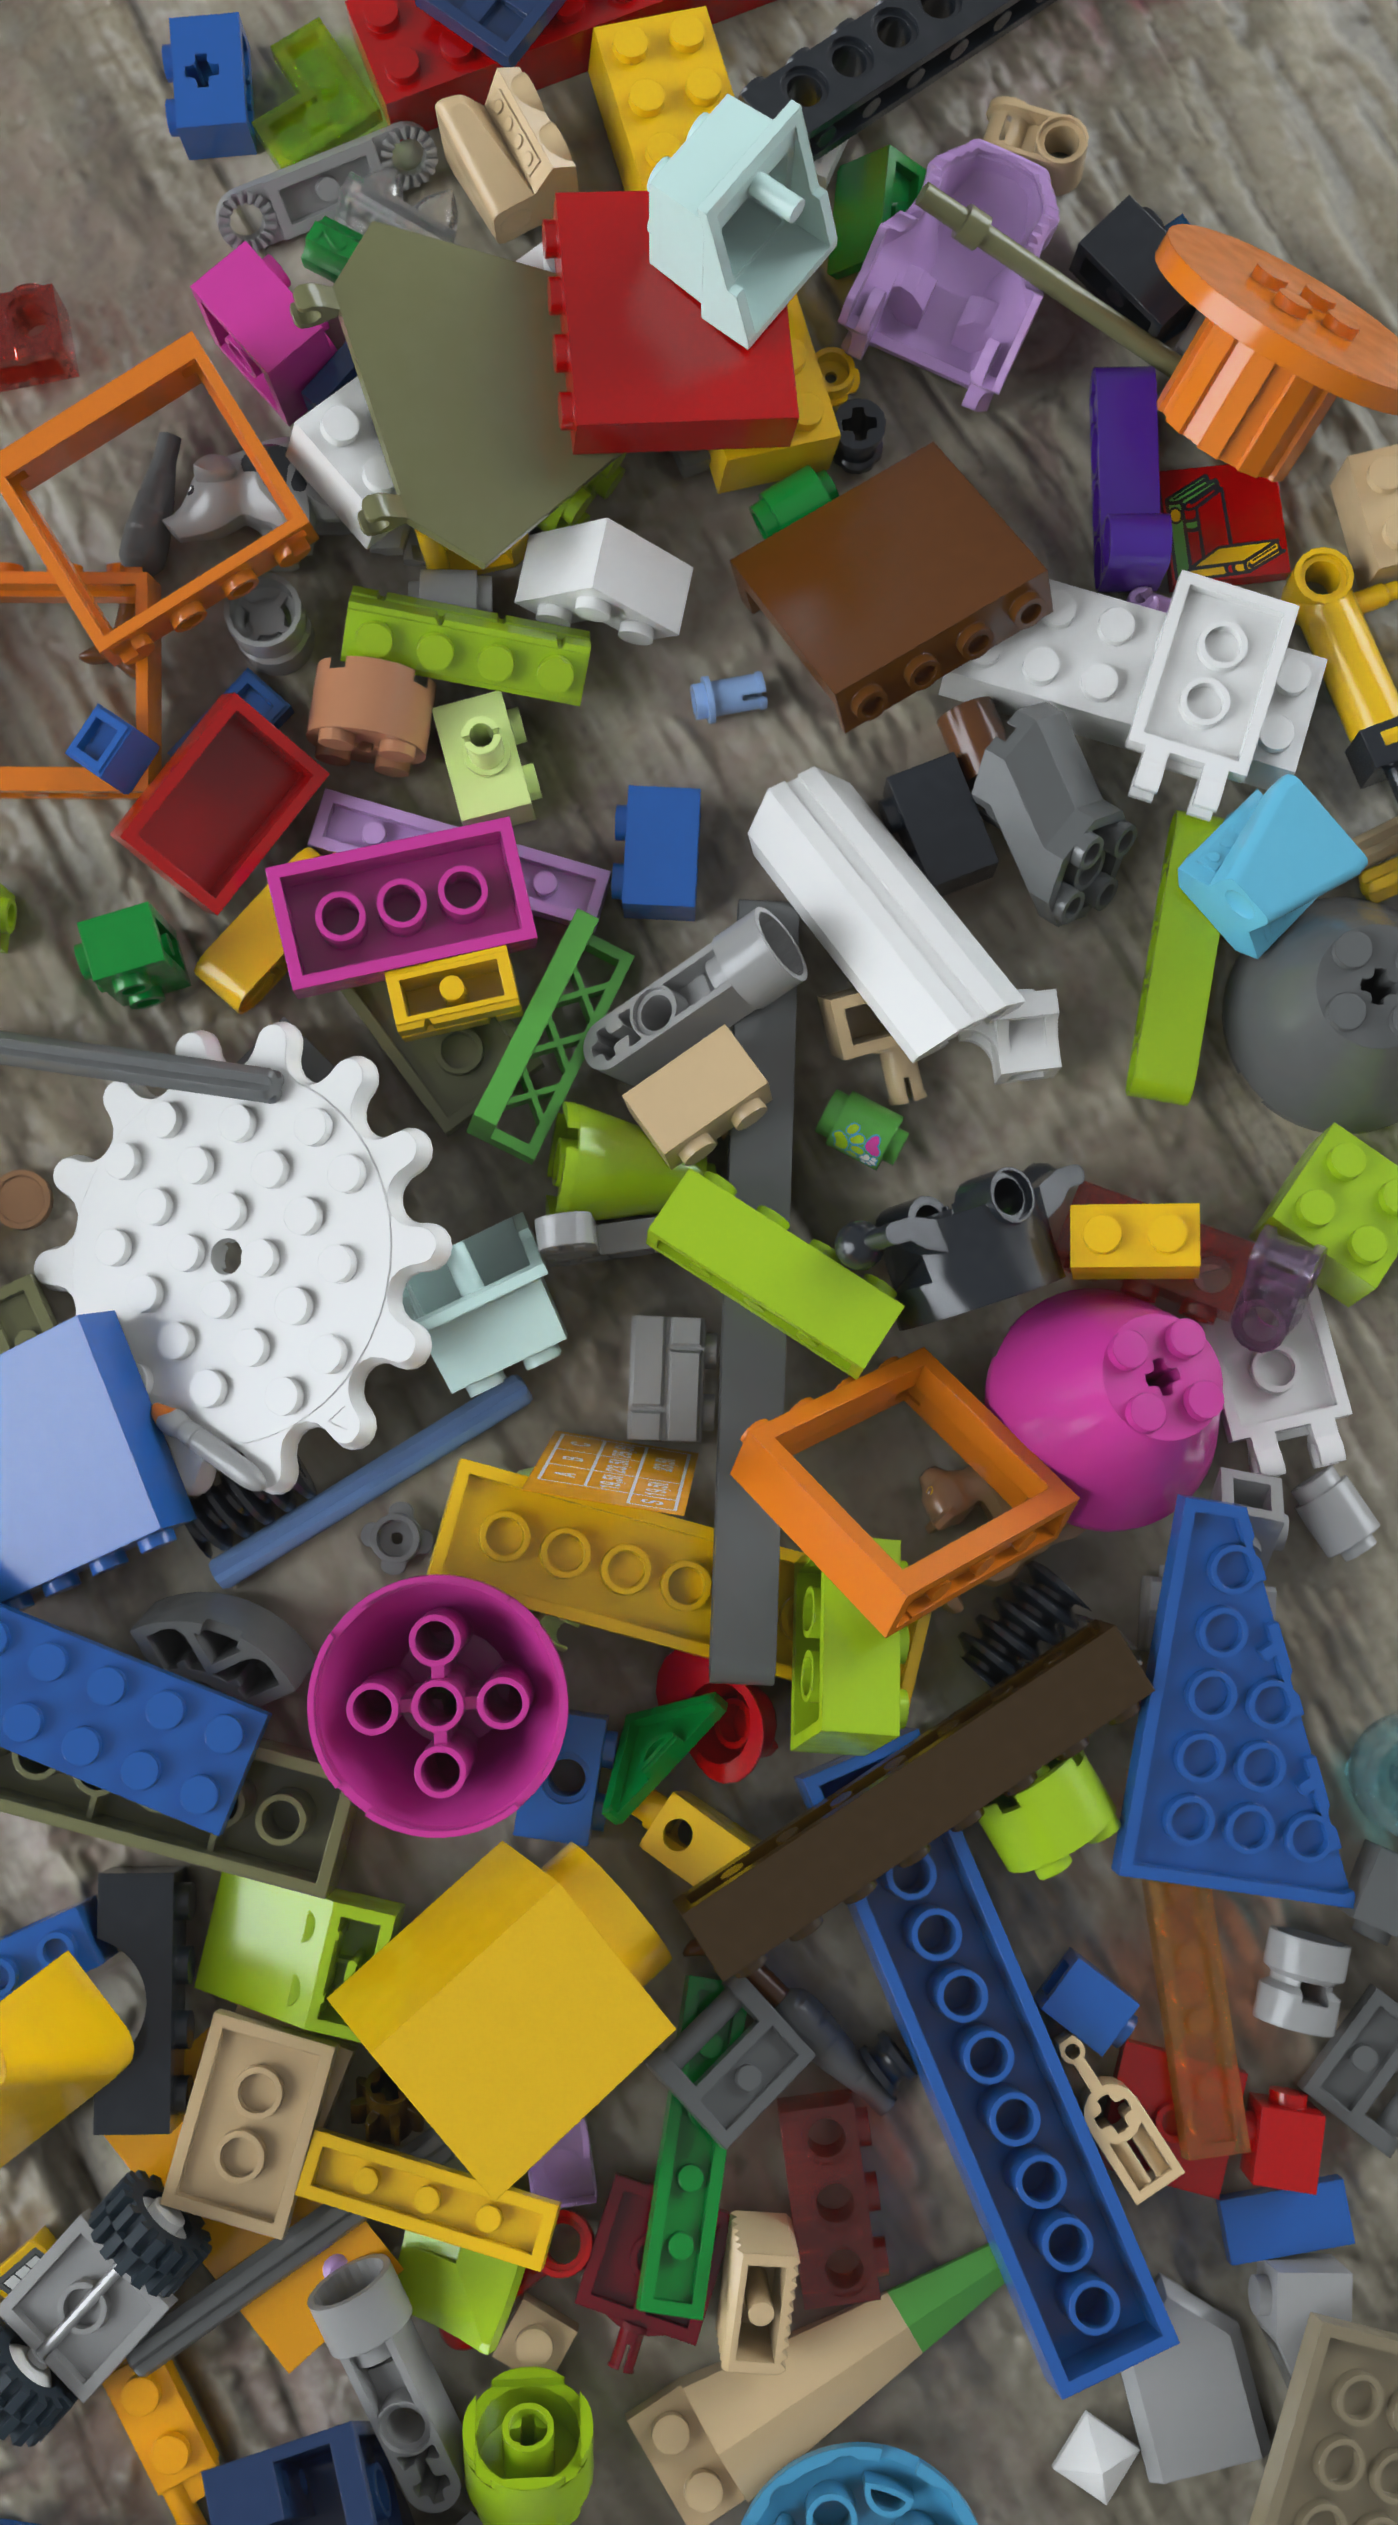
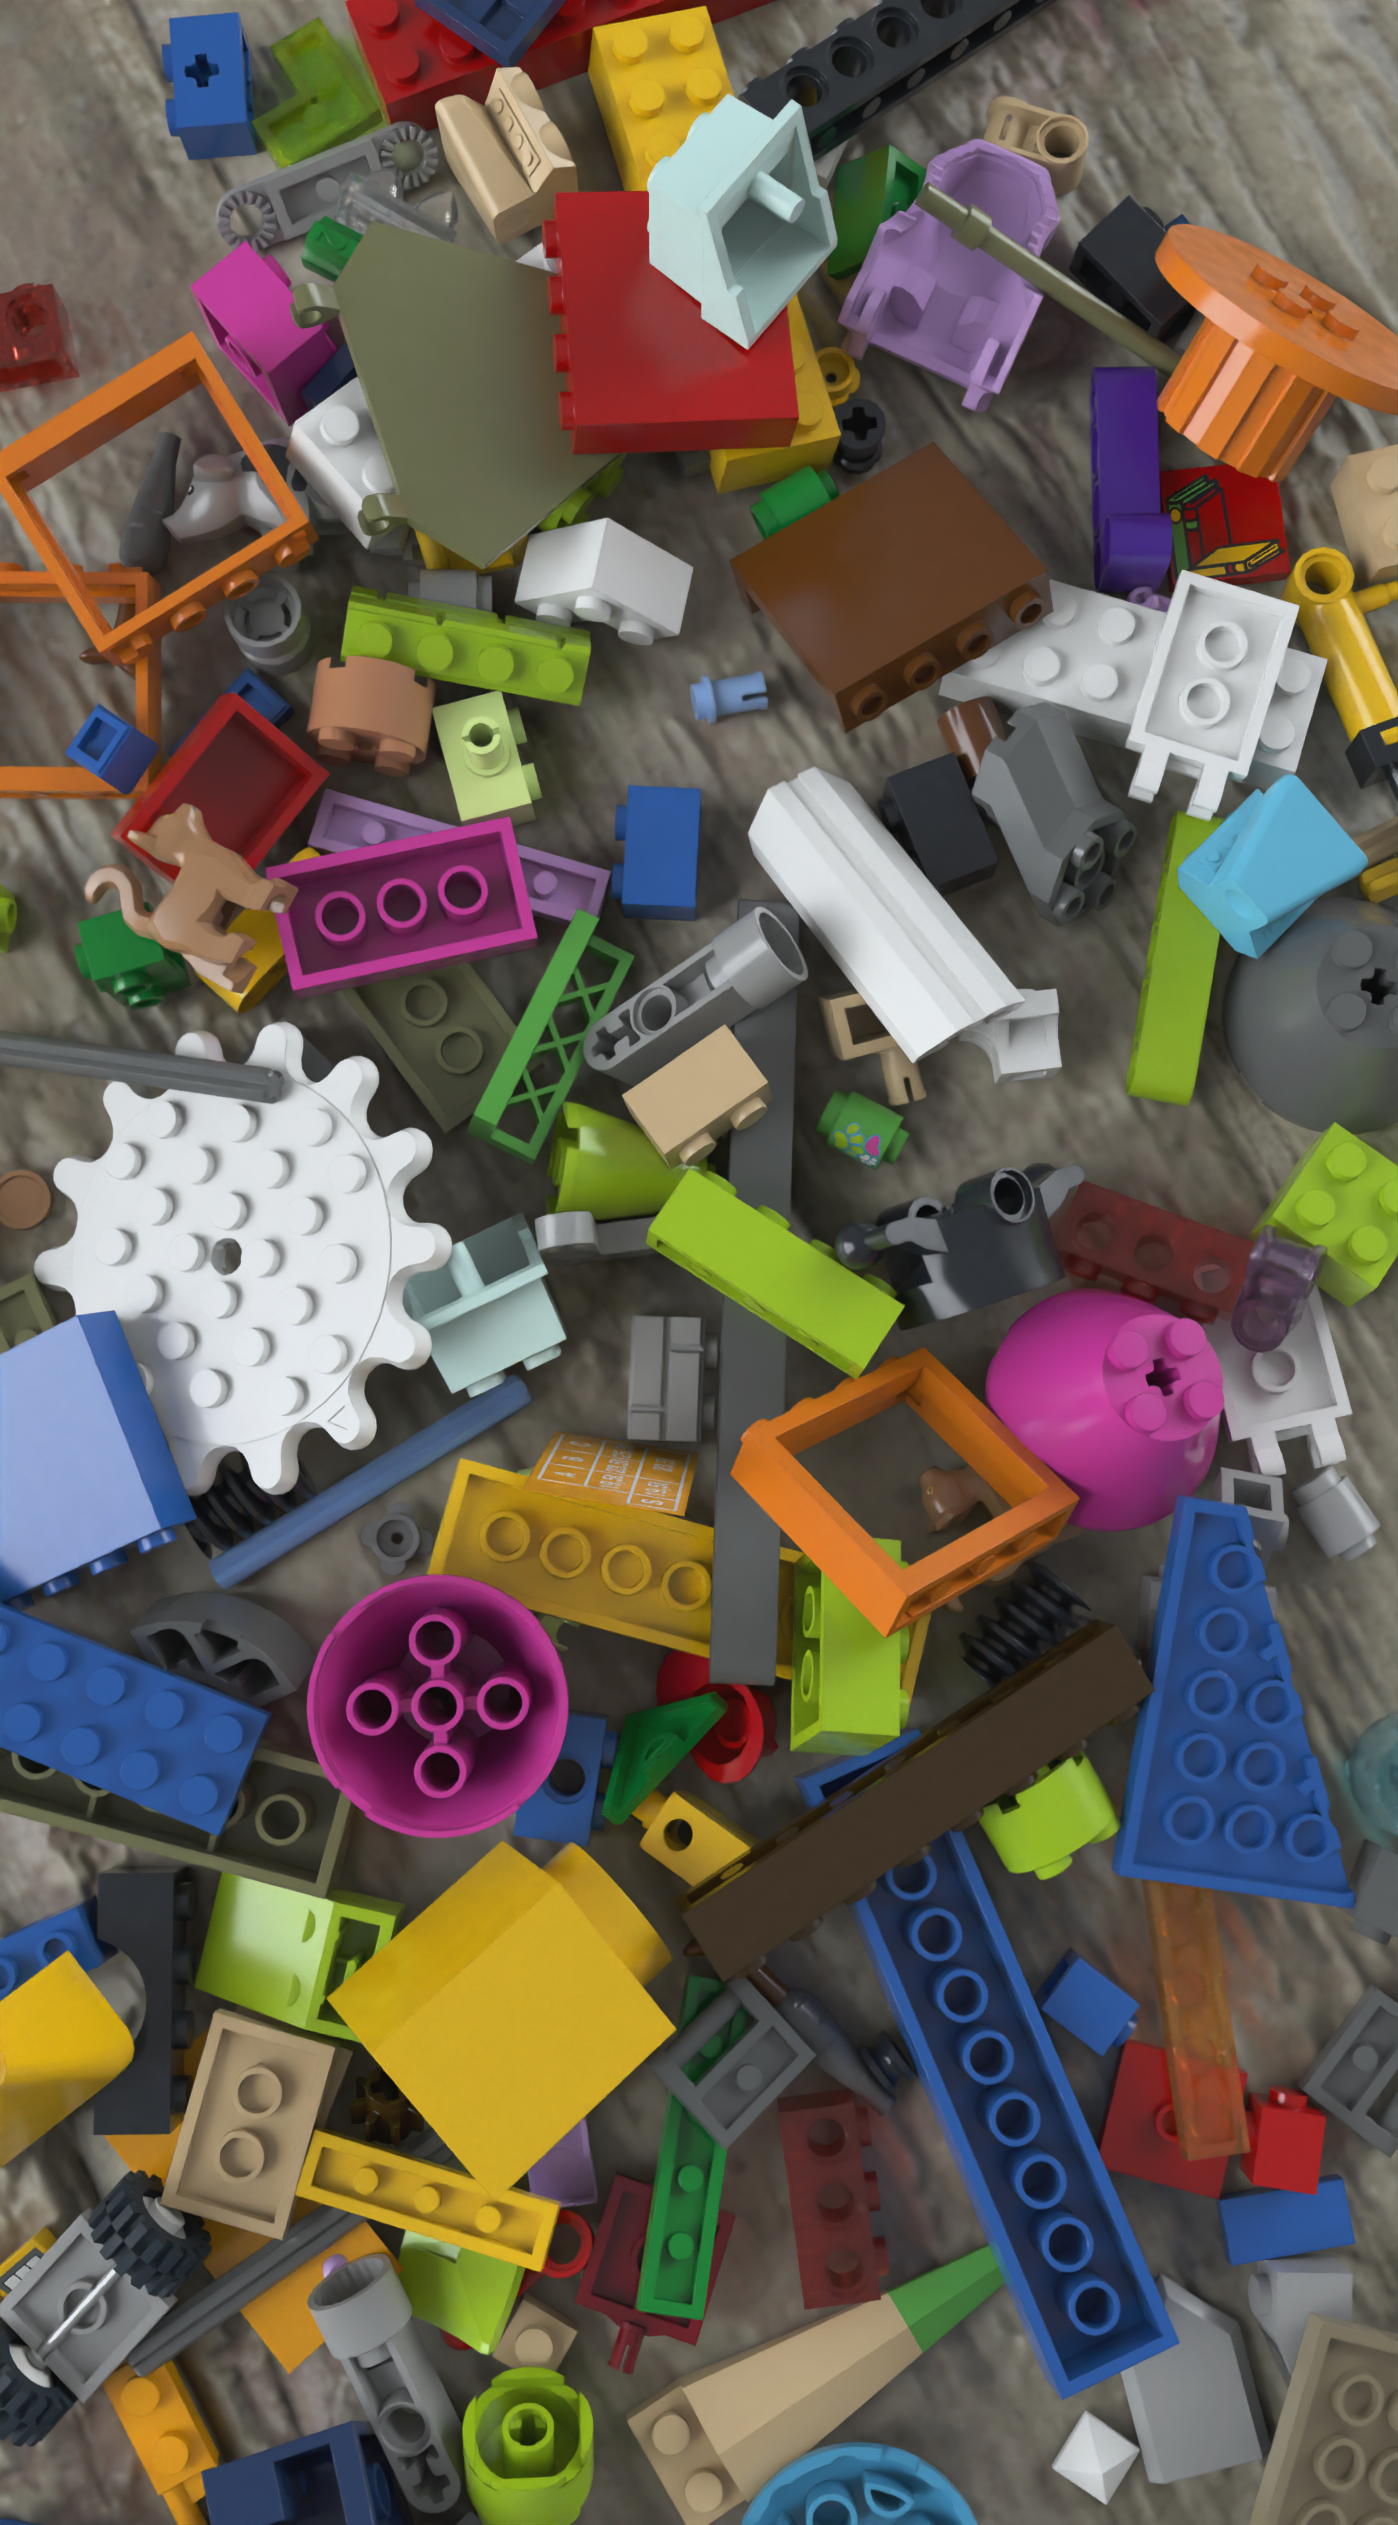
(200, 902): none -> medium nougat animal
(208, 1446): light grey piece -> none
(453, 993): yellow brick -> none
(757, 2292): tan brick -> none
(1133, 2125): tan piece -> none
(1135, 1241): yellow brick -> none
(1301, 1981): light grey wheel -> none

